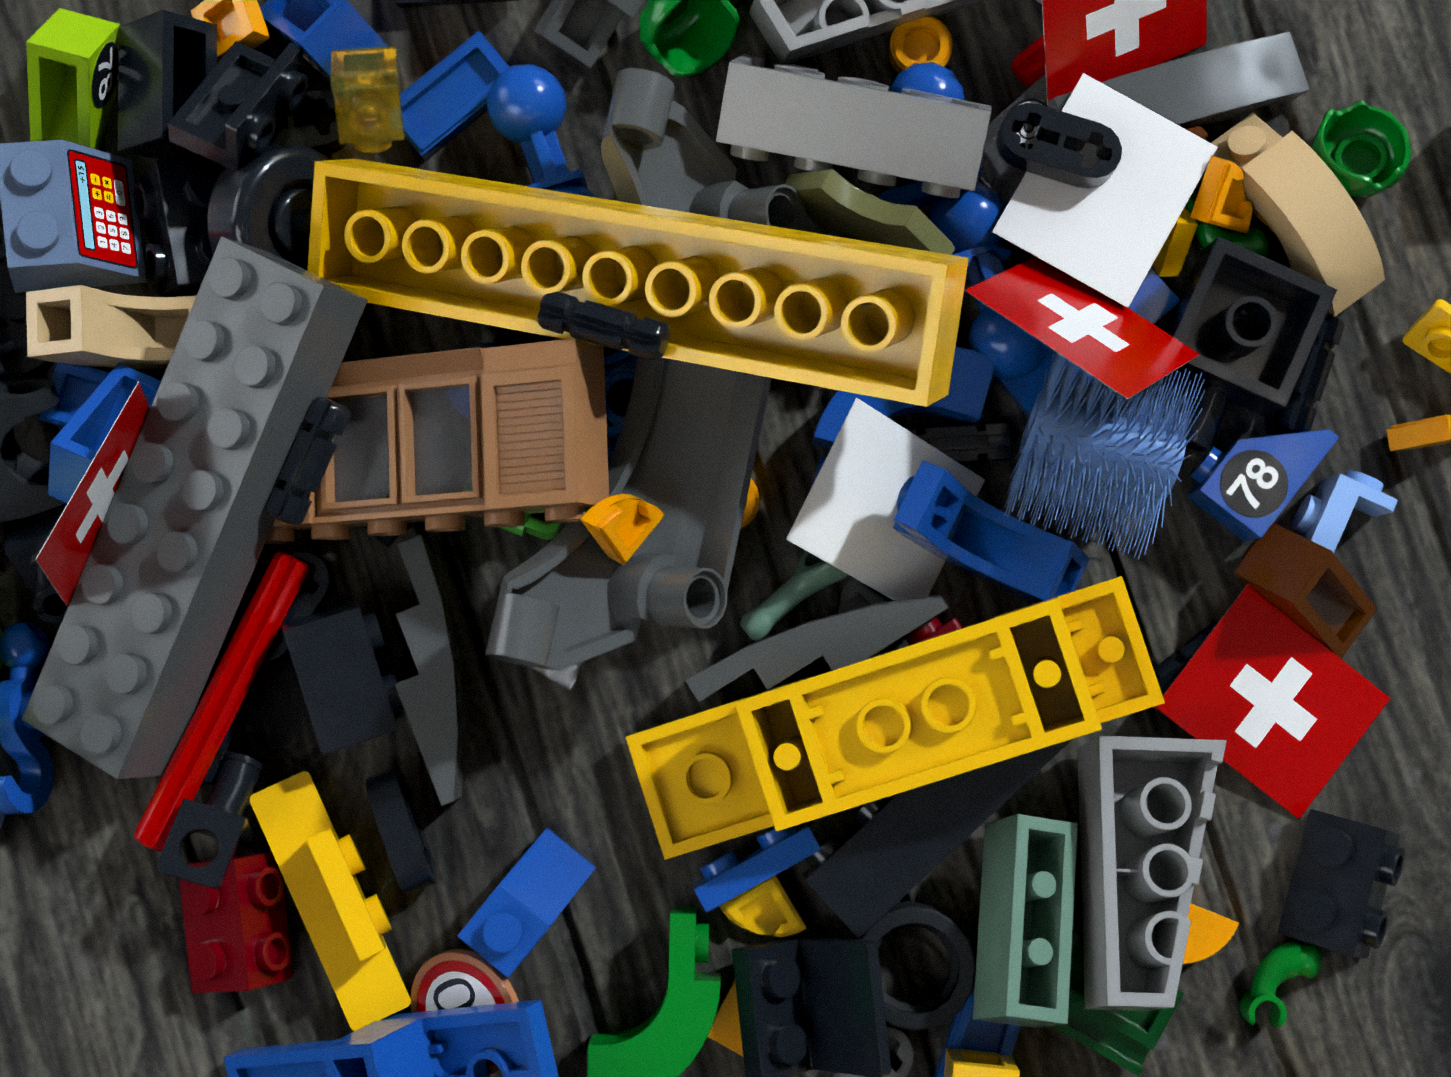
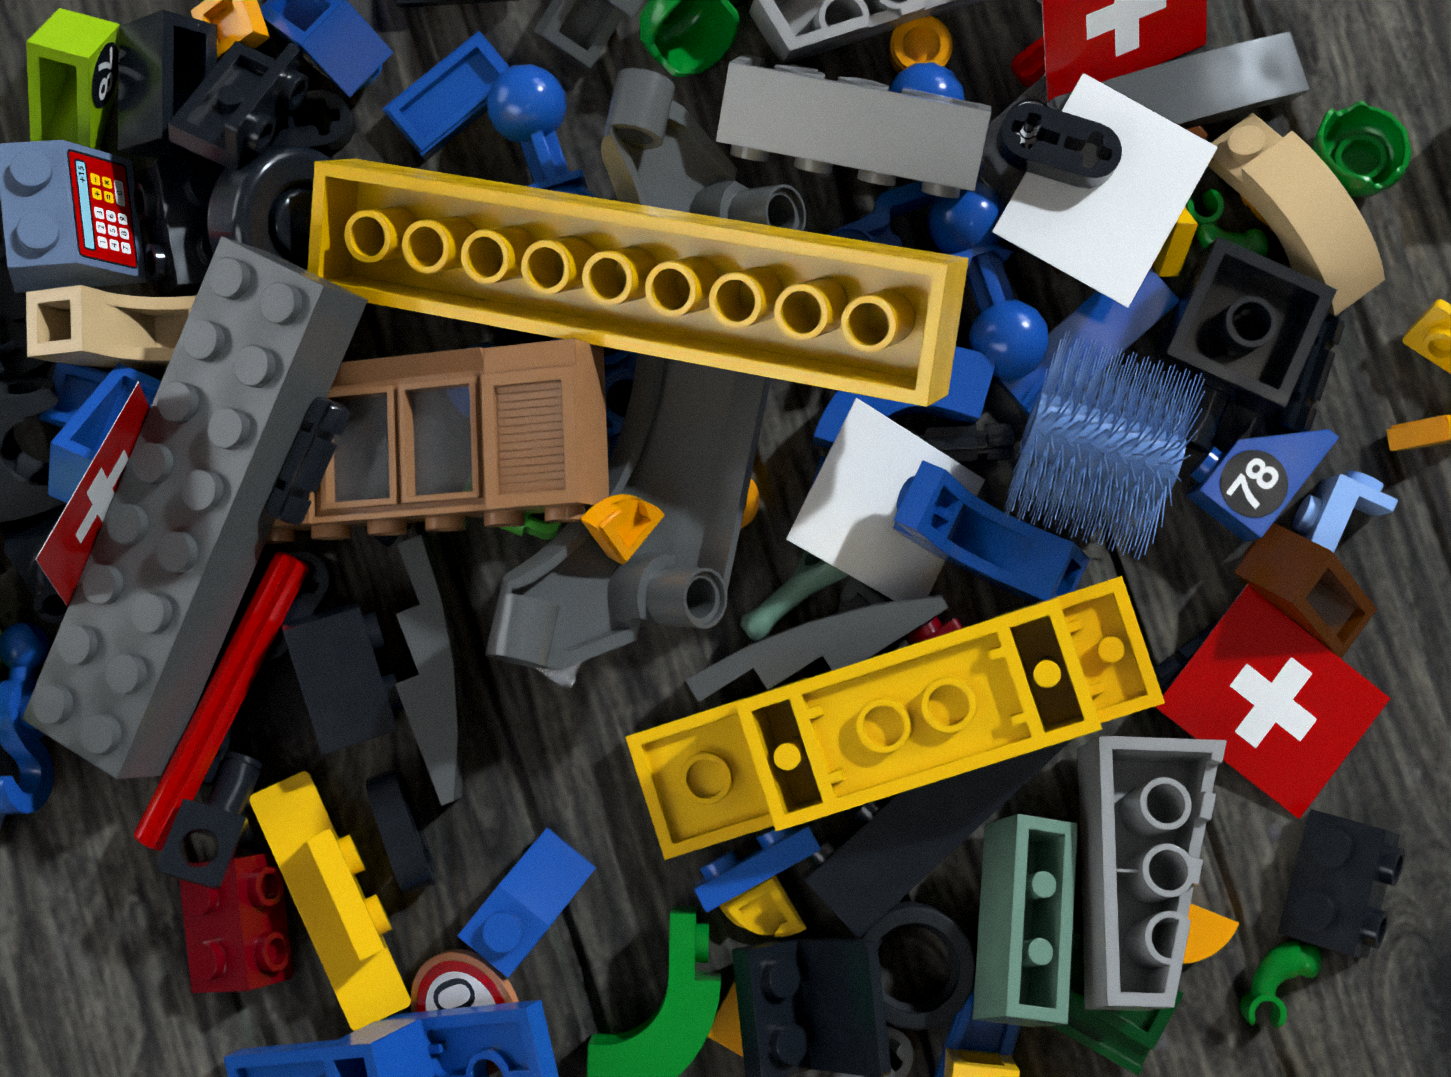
(367, 97): clear yellow brick -> none
(603, 325): black axle -> none
(863, 216): olive tile -> none
(1084, 326): red sticker -> none
(1222, 197): light orange tile -> none

